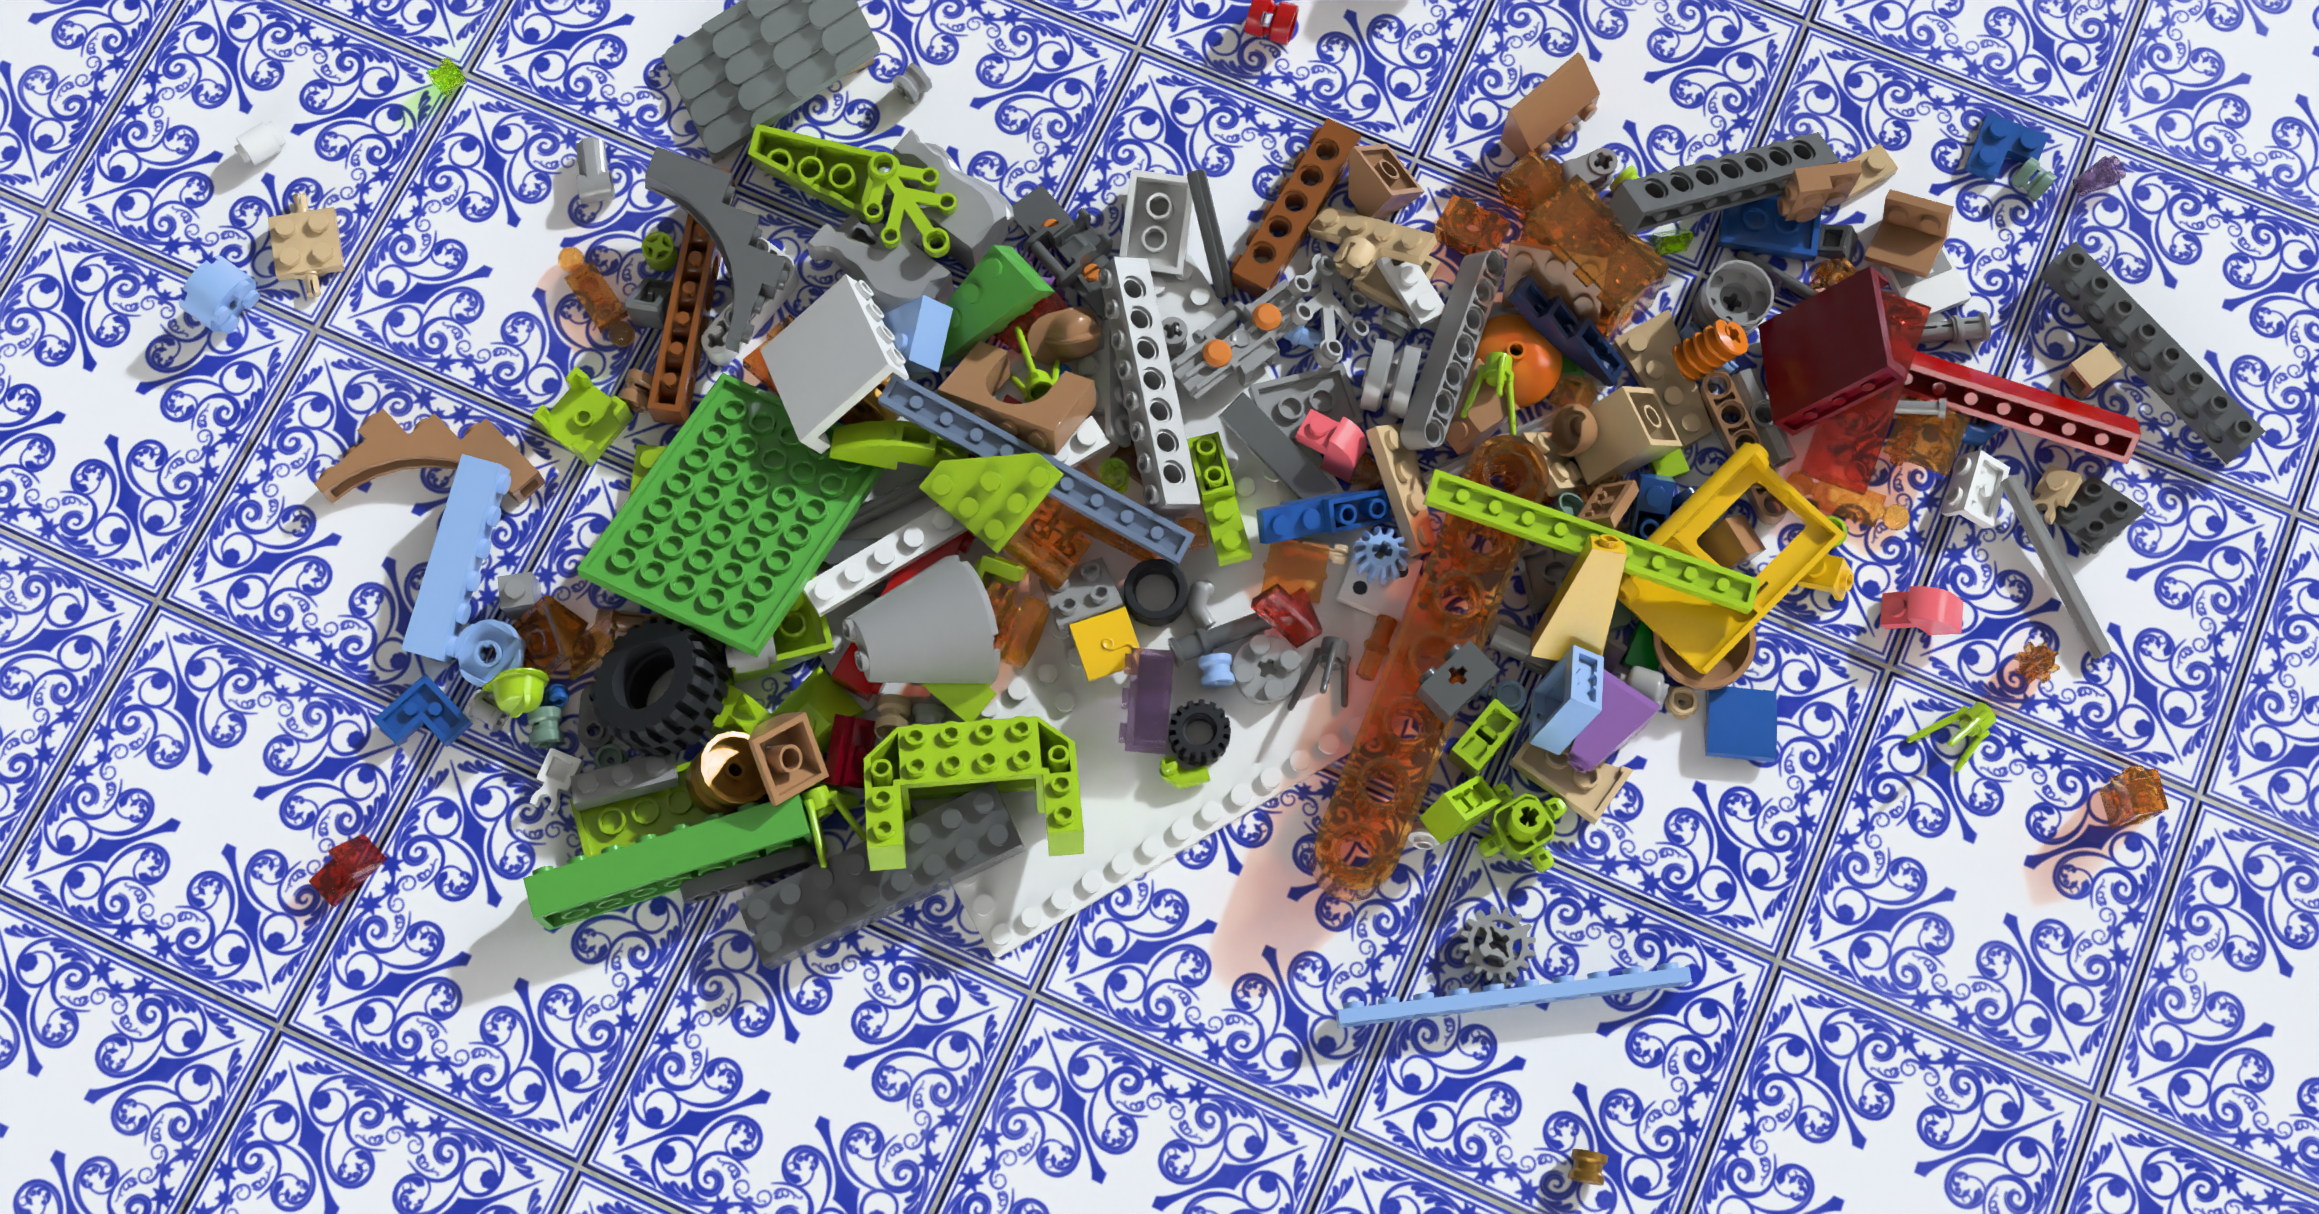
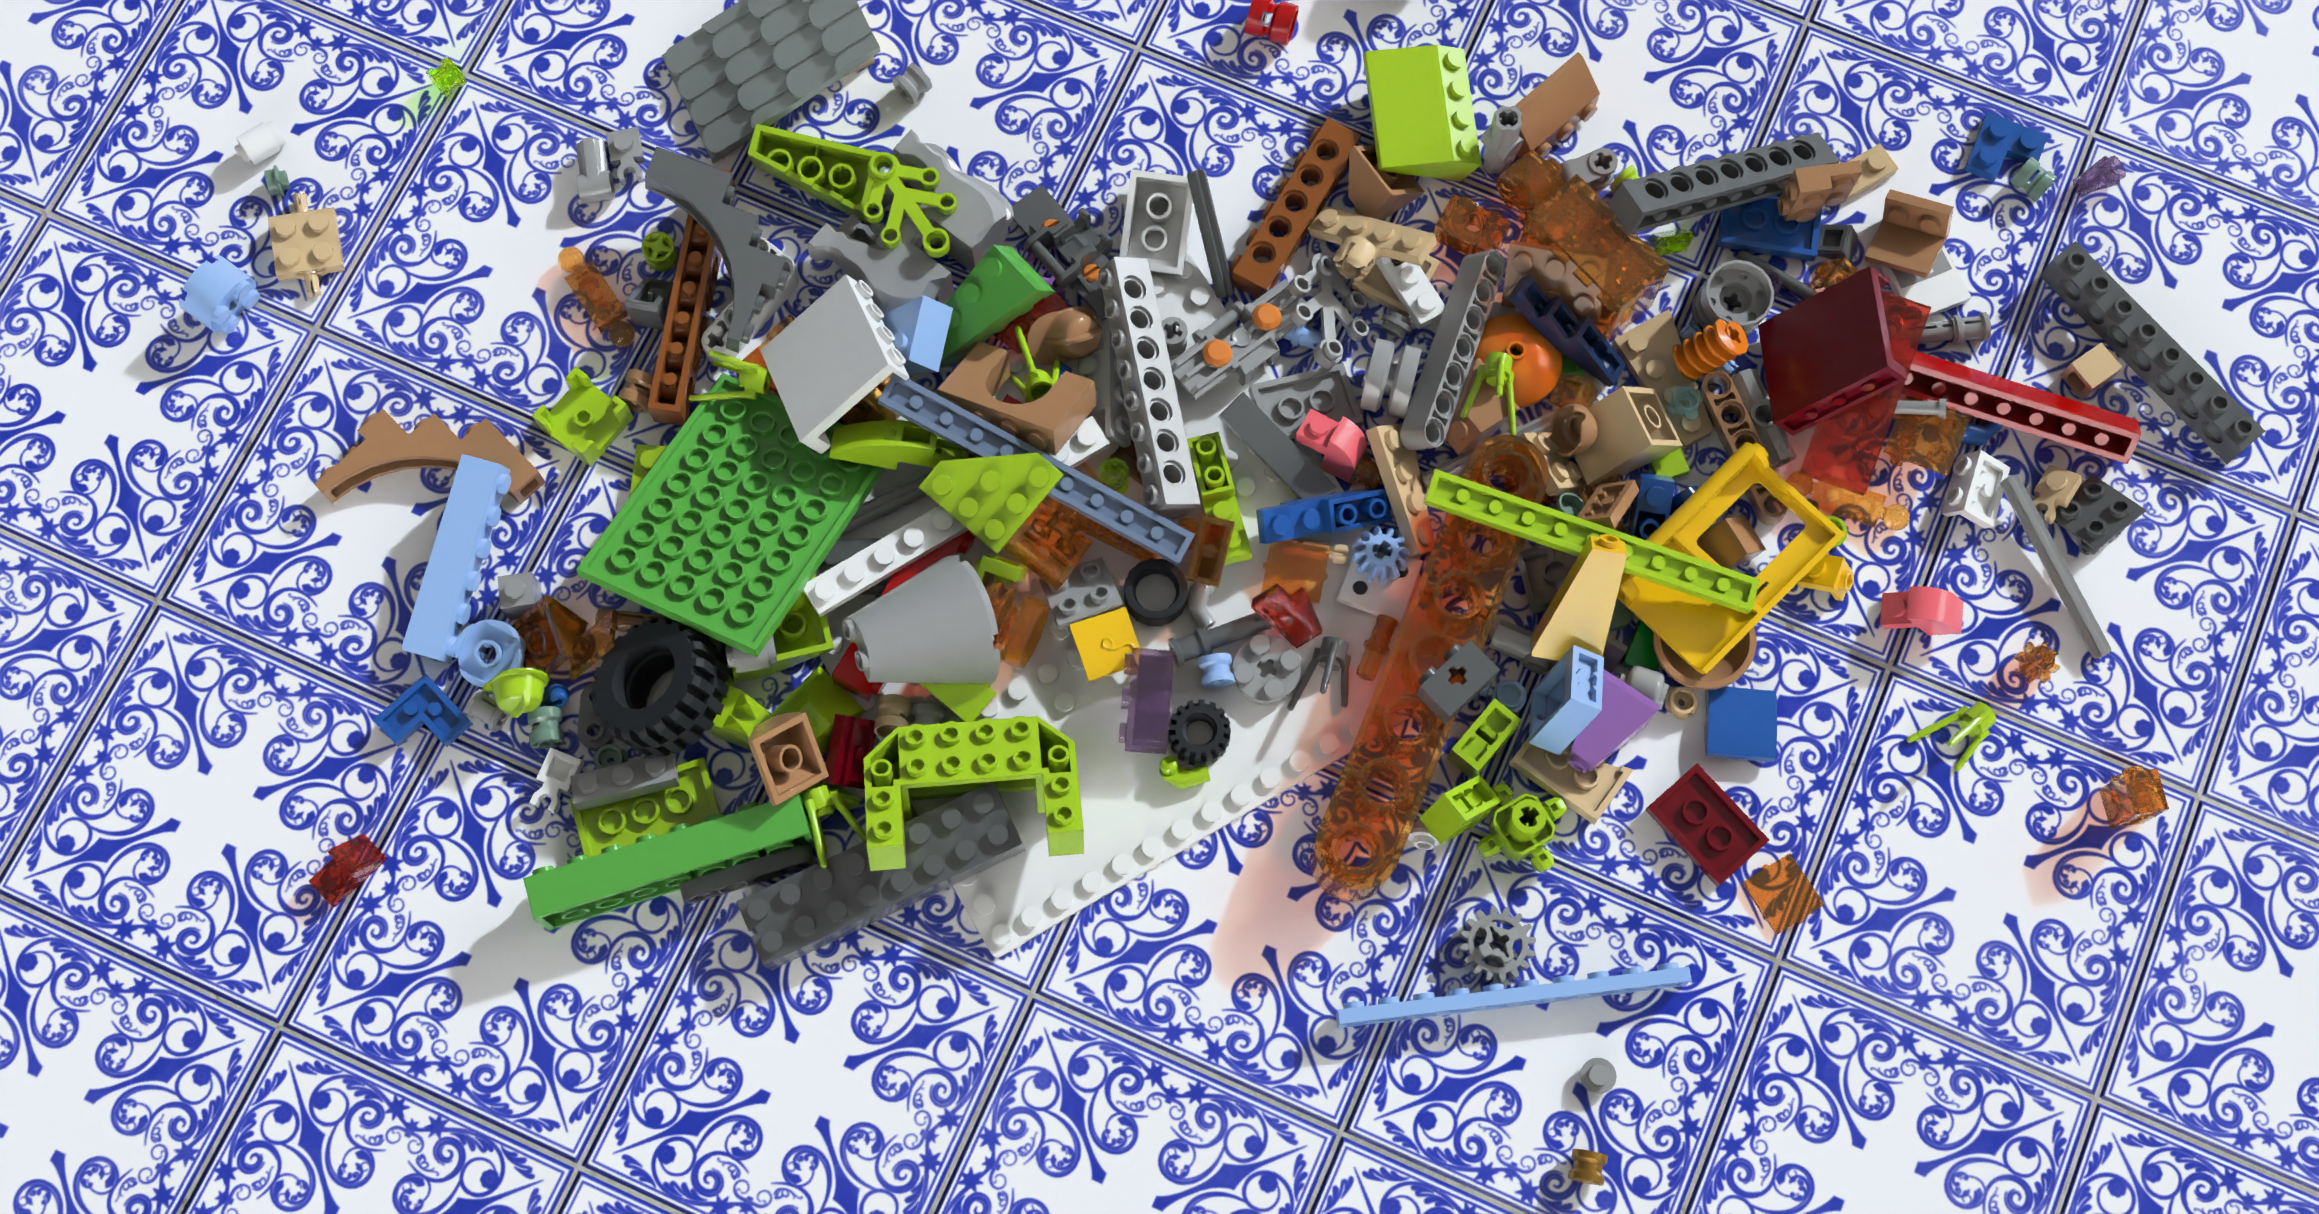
(276, 181): none -> sand green plate
(625, 151): none -> light grey plate
(724, 775): pearl gold wheel -> none
(751, 377): none -> lime plant
(1210, 550): none -> clear orange slope
(1422, 111): none -> lime slope
(1502, 139): none -> light grey piece
(1598, 1075): none -> light grey plate
(1691, 395): none -> clear light blue plate
(1707, 824): none -> dark red plate
(1782, 894): none -> clear orange piece

